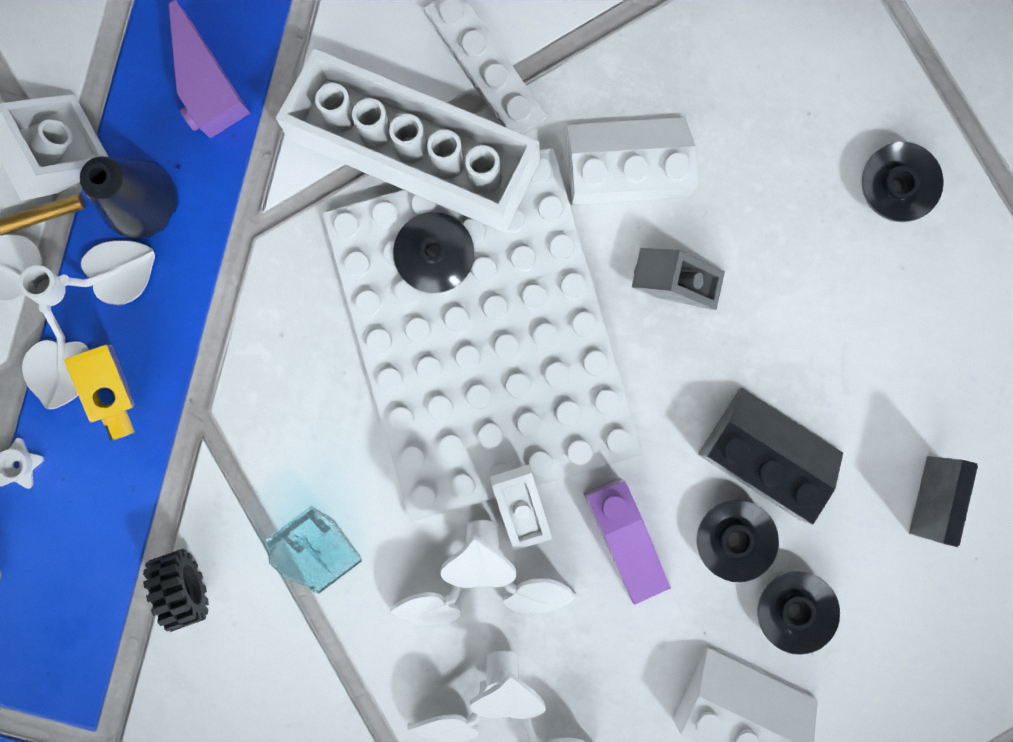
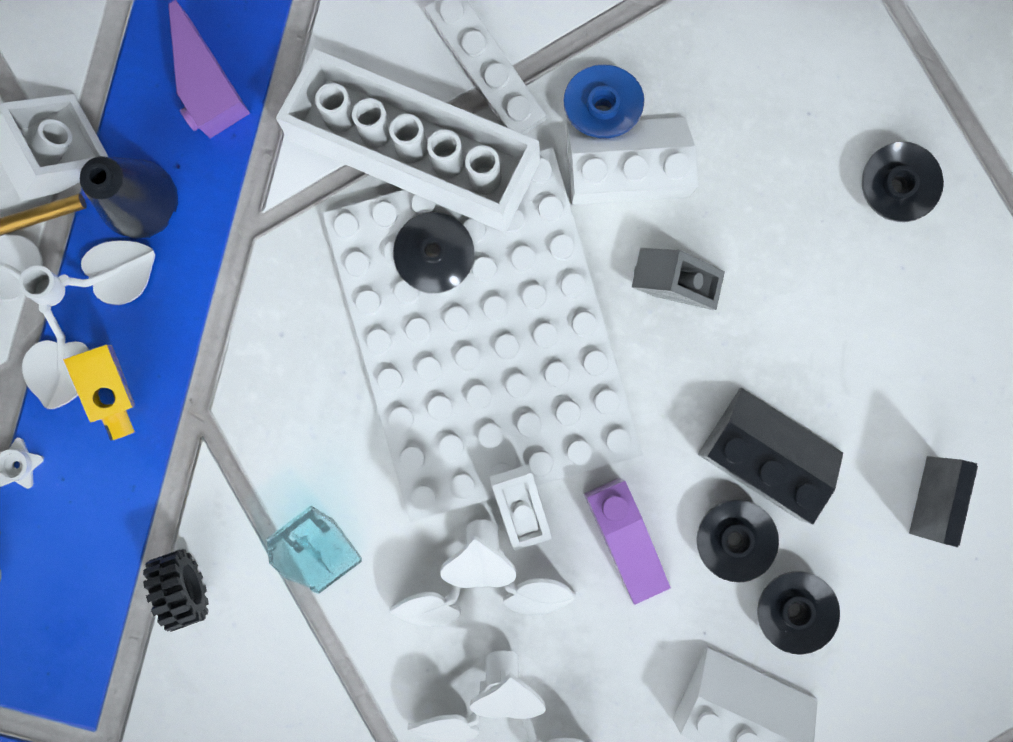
(607, 87): none -> blue dish

